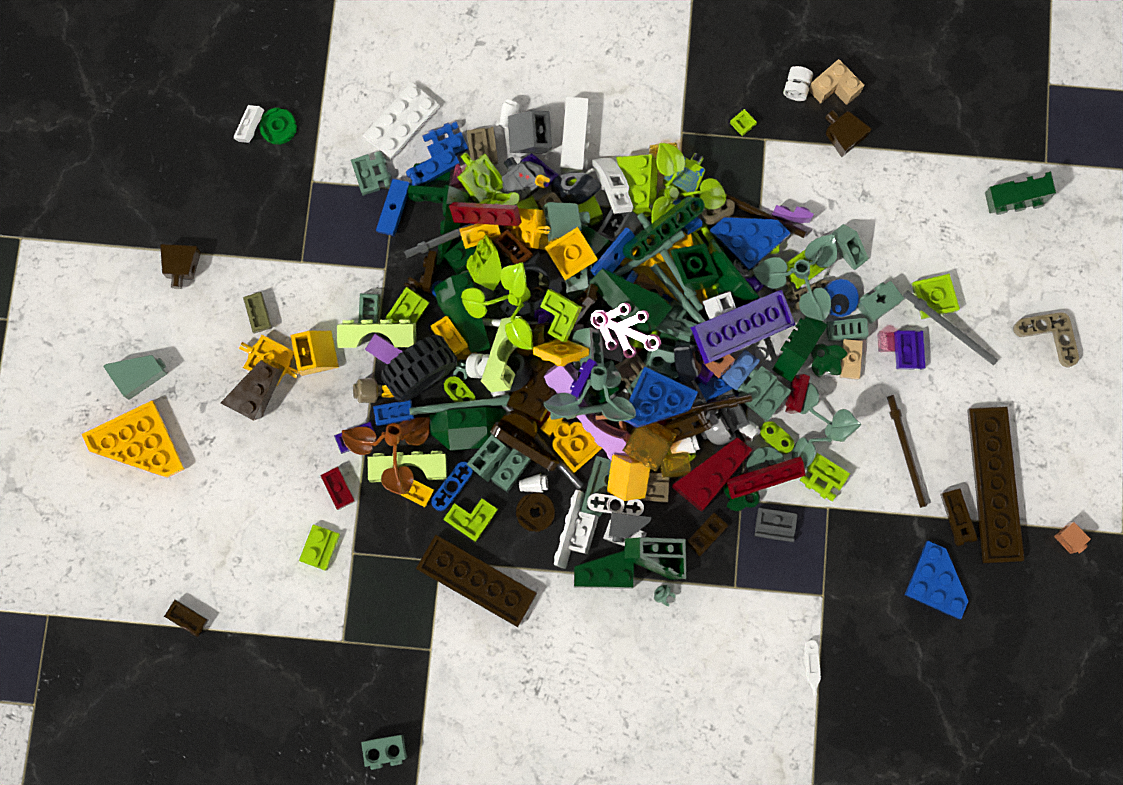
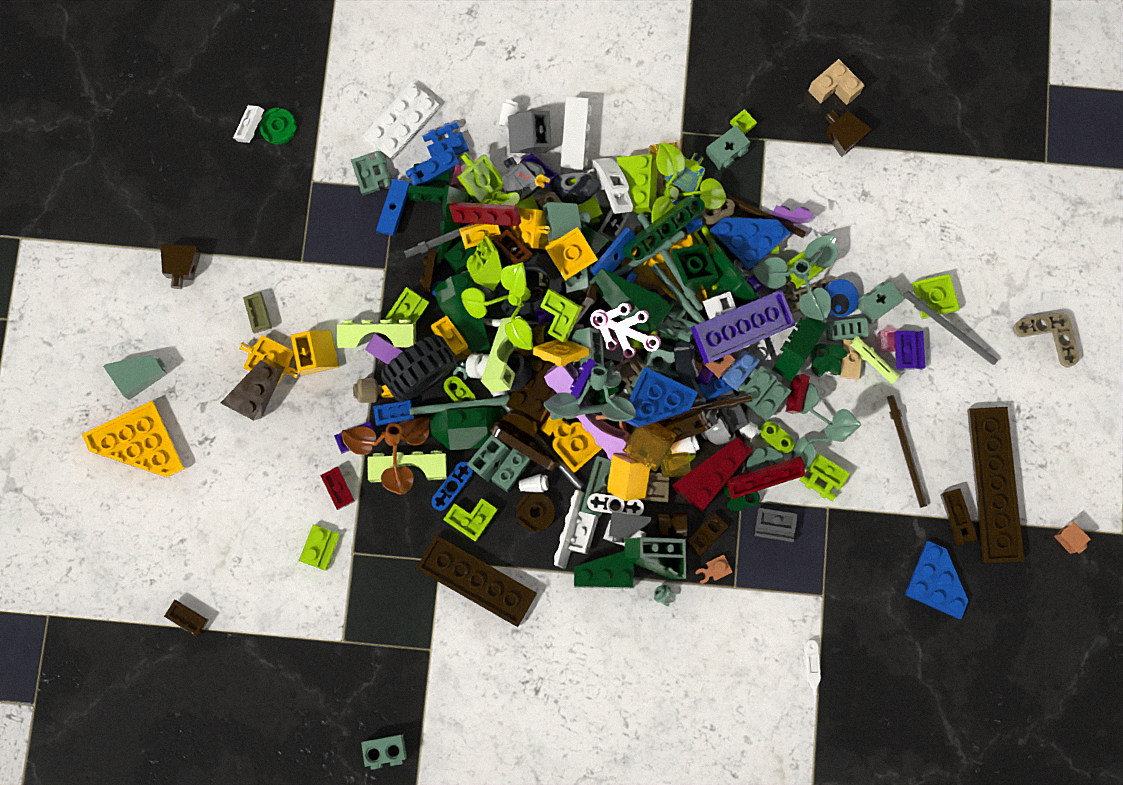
(376, 297): sand green slope -> none
(413, 284): dark brown bush -> none
(419, 493): yellow plate -> none
(482, 142): dark tan plate -> none
(672, 525): none -> dark brown wheel
(716, 568): none -> nougat plate
(732, 139): none -> sand green brick
(798, 82): white wheel -> none
(850, 246): sand green slope -> none
(867, 353): none -> yellowish green pin
(1020, 194): dark green wedge -> none

